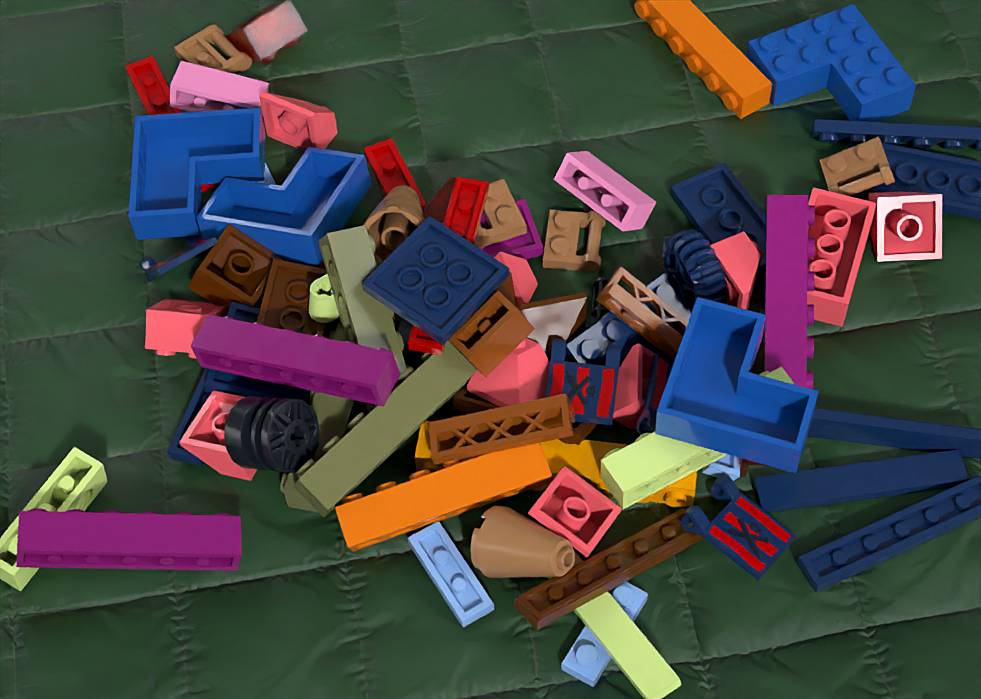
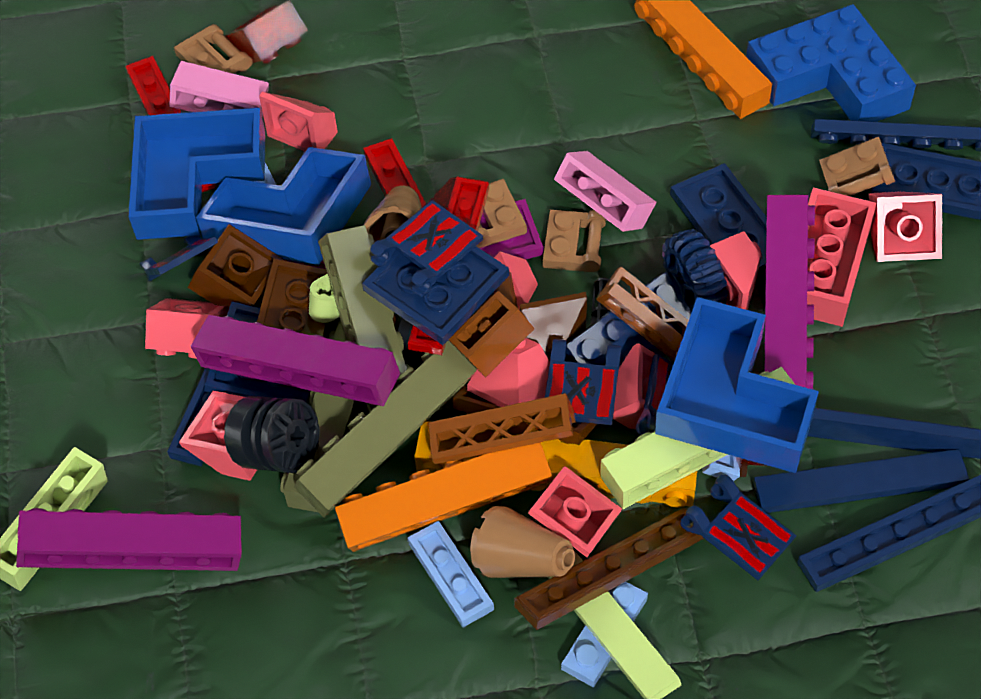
(430, 240): none -> dark blue flag

